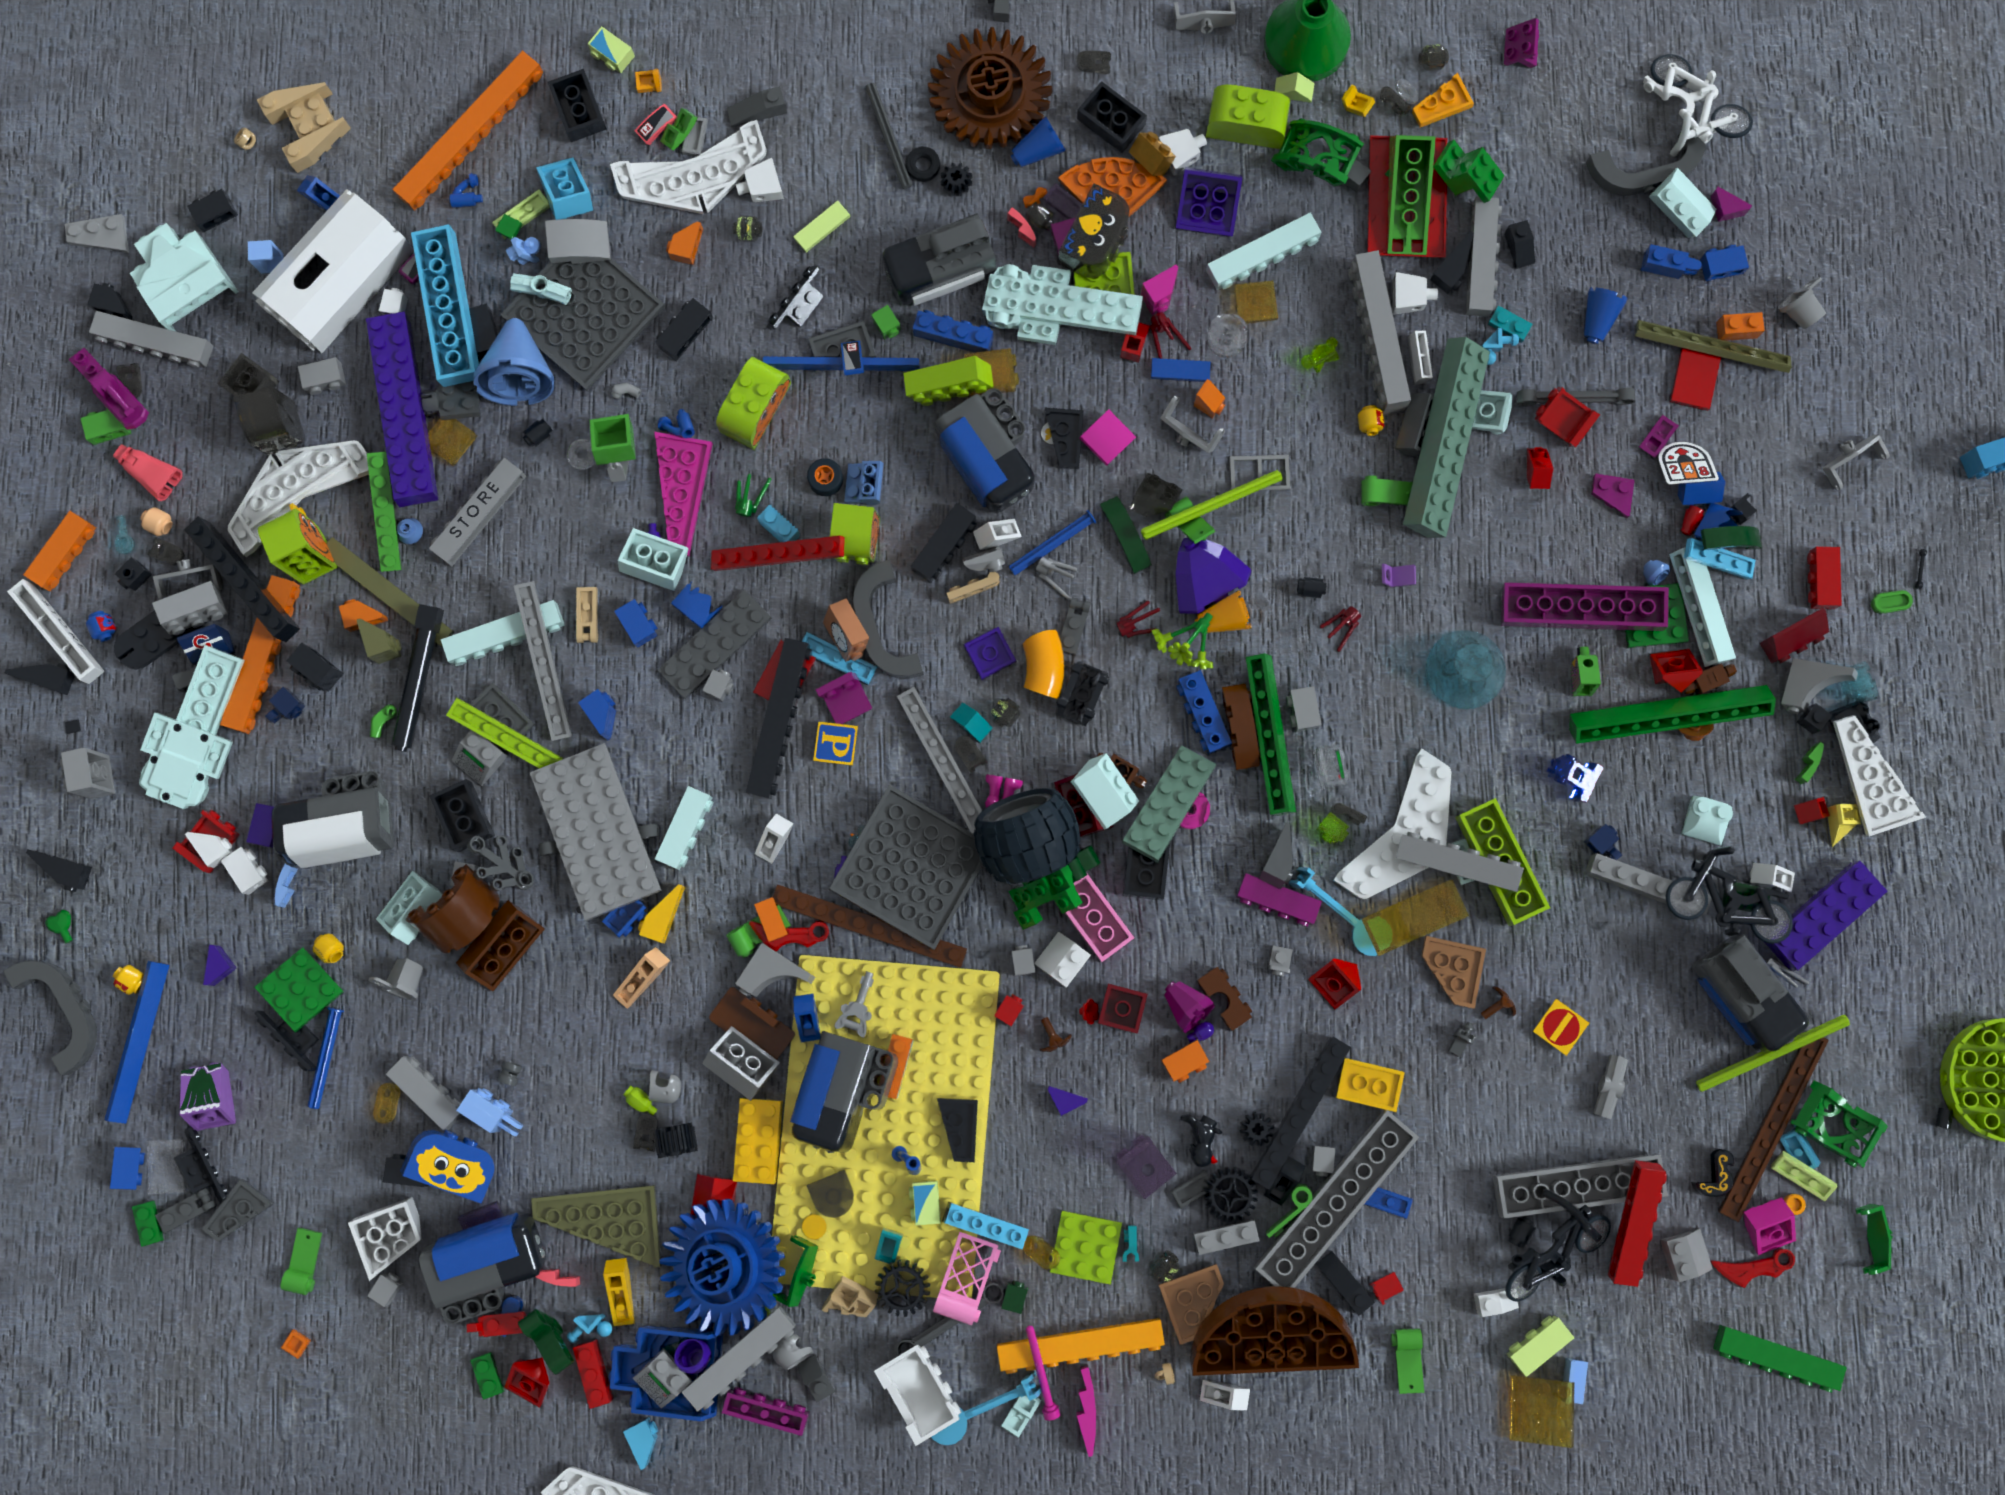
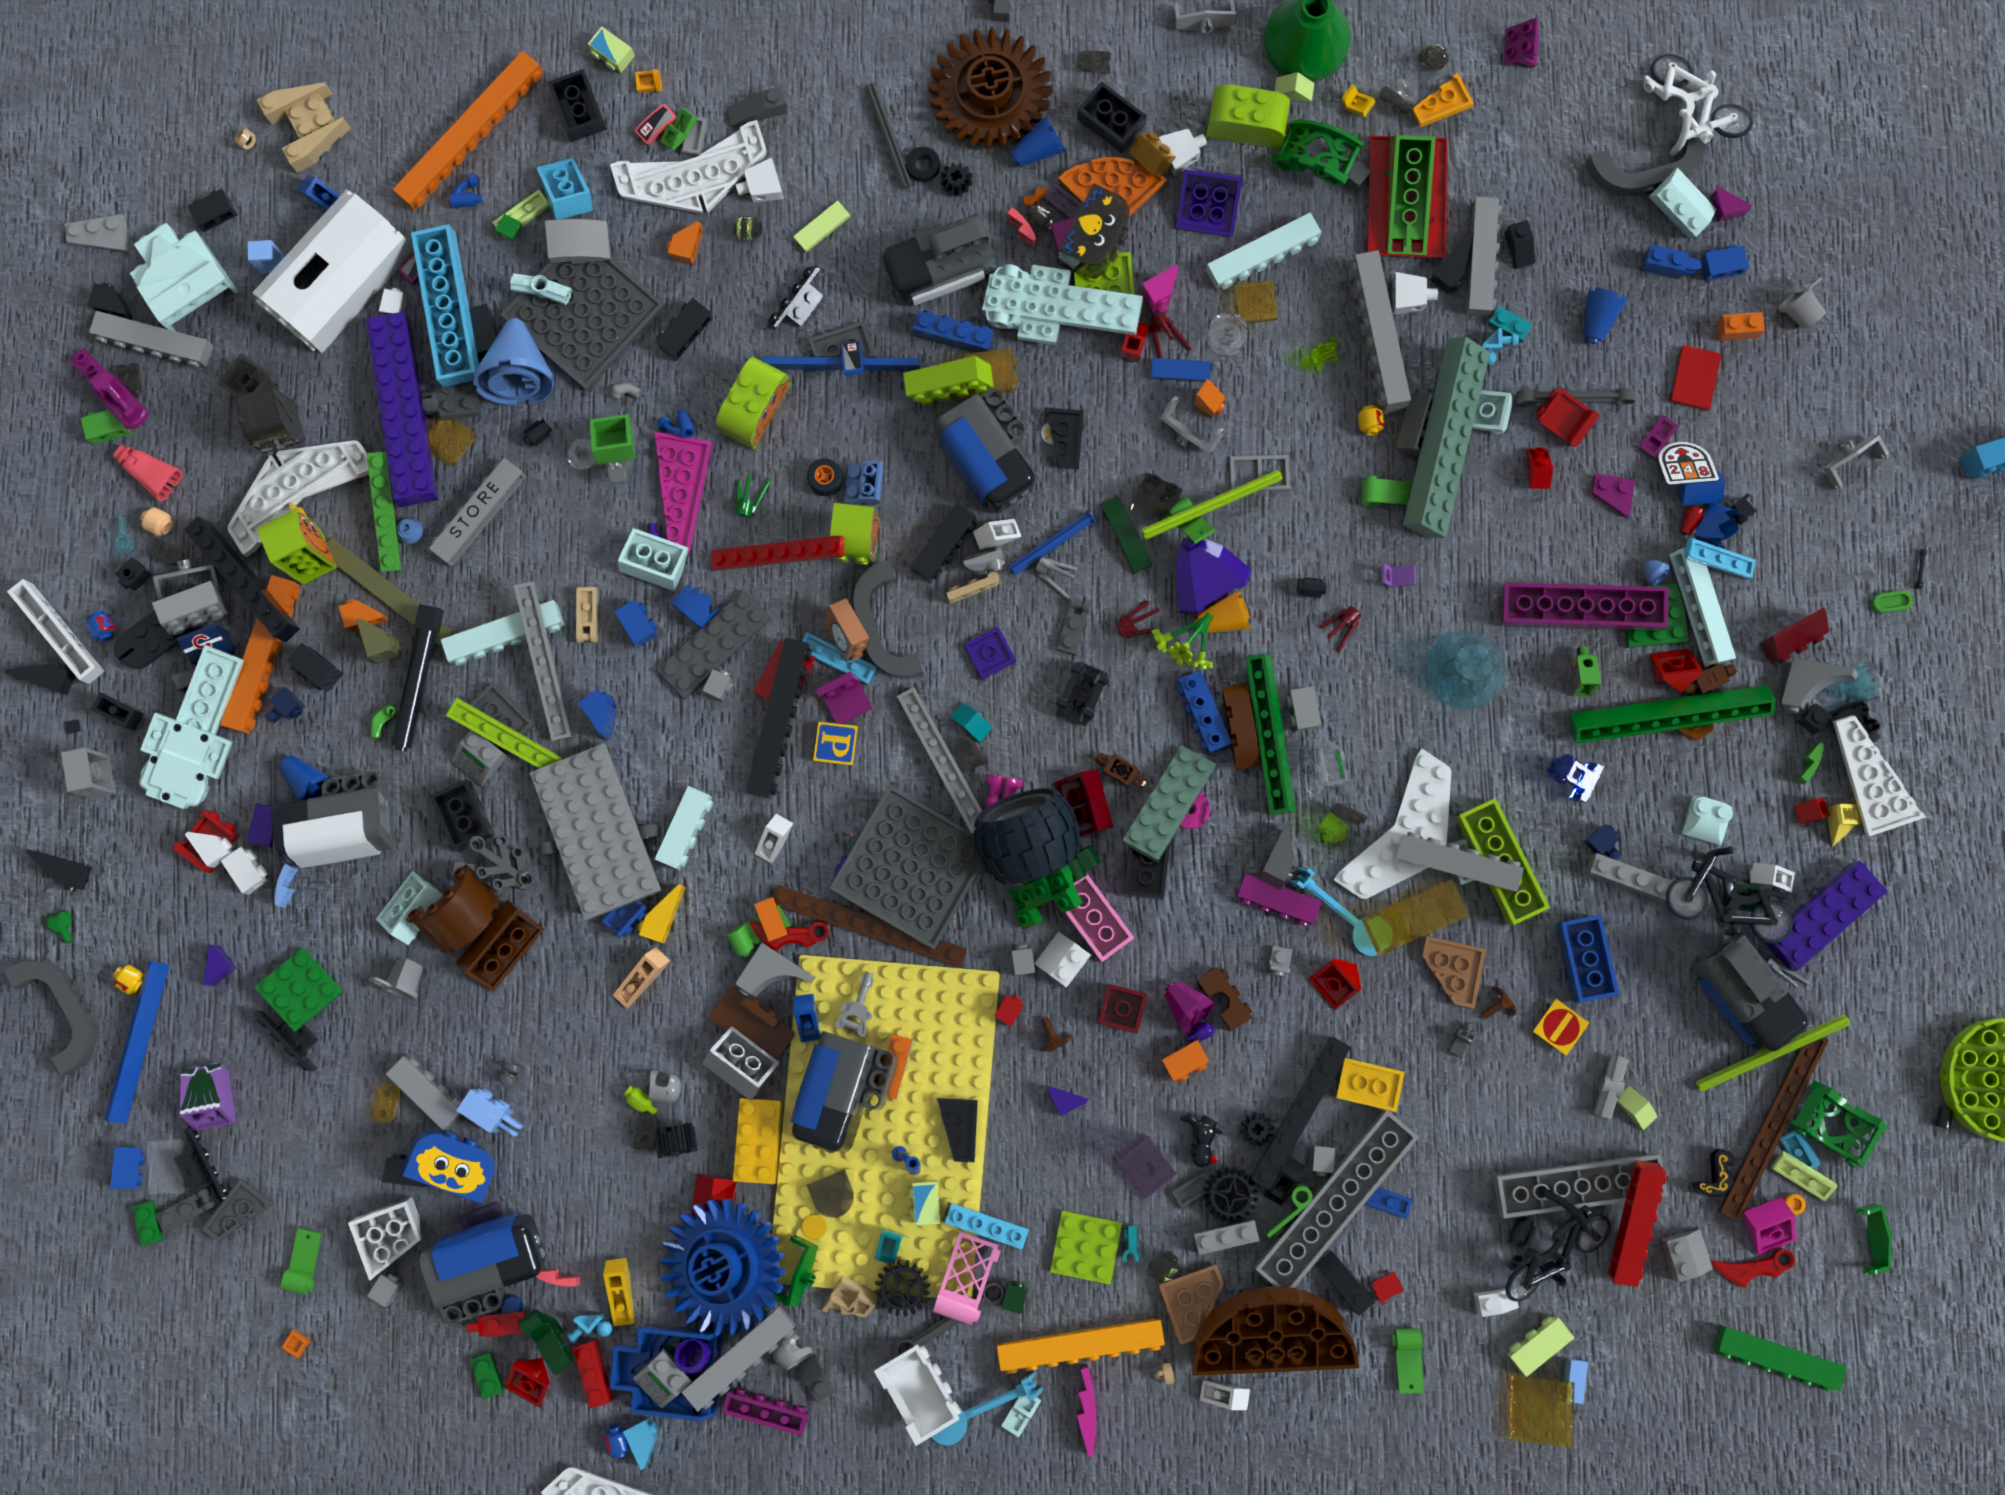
(60, 551): orange brick -> none
(117, 711): none -> black brick
(302, 778): none -> blue cone
(322, 376): light grey brick -> none
(324, 1057): blue axle -> none
(328, 948): yellow head -> none
(524, 250): light blue hips -> none
(612, 1218): olive wing -> none
(615, 1442): none -> blue head
(778, 525): medium azure brick -> none
(886, 322): bright green brick -> none
(1005, 712): clear smoke head -> none
(1042, 1253): clear yellow plate -> none
(1044, 663): light orange brick -> none
(1050, 1409): dark pink piece -> none
(1089, 1011): red plant -> none
(1104, 790): light aqua slope -> none
(1107, 437): dark pink slope -> none
(1419, 357): white piece -> none
(1468, 171): green bracket -> none
(1587, 959): none -> blue brick
(1637, 1107): none -> yellowish green slope
(1713, 346): olive tile -> none
(1731, 537): dark green slope -> none
(1824, 577): red brick -> none

